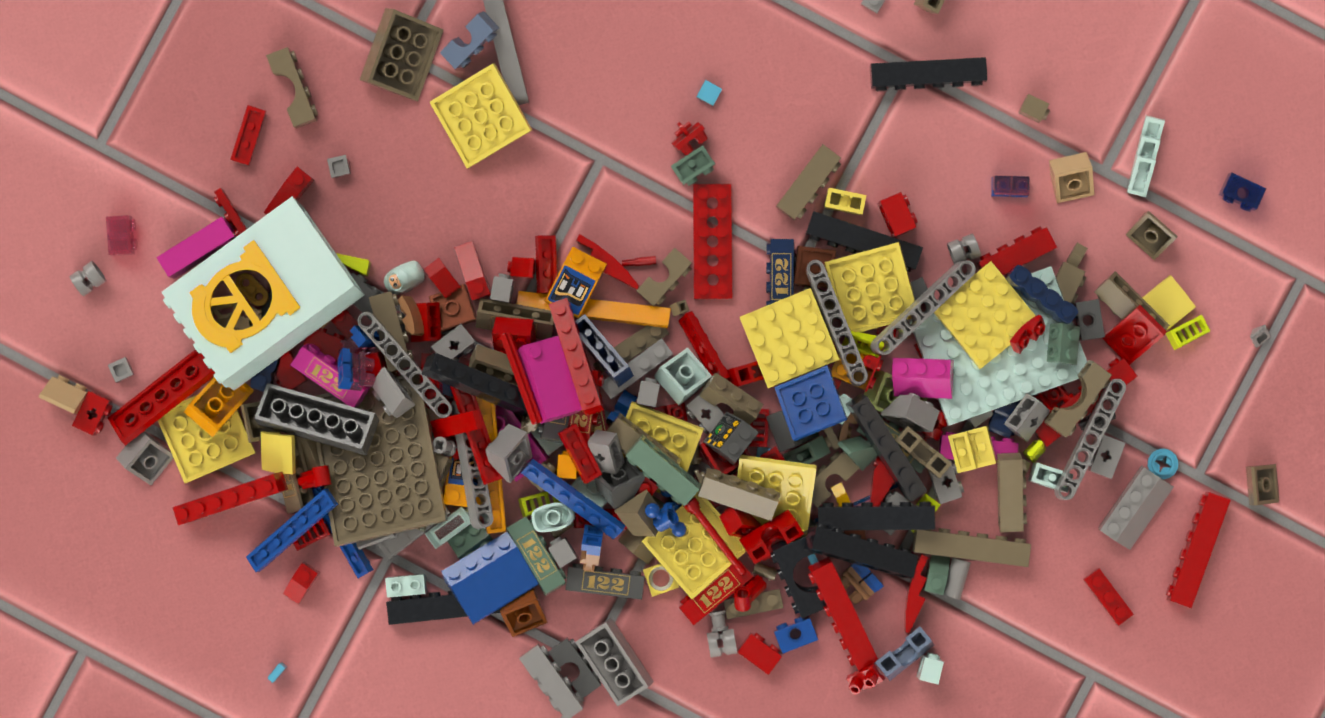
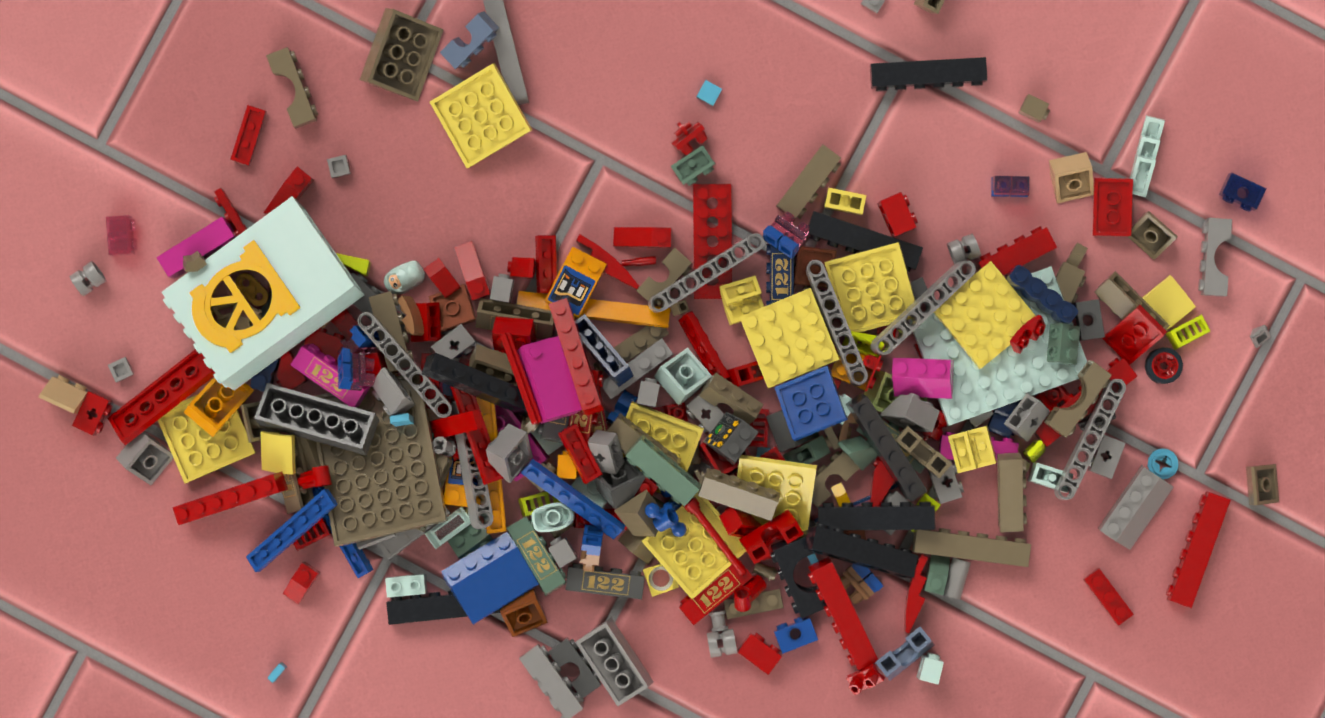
(193, 262): none -> dark tan piece
(401, 419): none -> medium azure tile
(642, 237): none -> red slope
(715, 271): none -> light grey beam
(741, 298): none -> light yellow slope
(785, 235): none -> hips
(1113, 207): none -> red plate
(1172, 360): none -> wheel
(1213, 281): none -> light grey arch

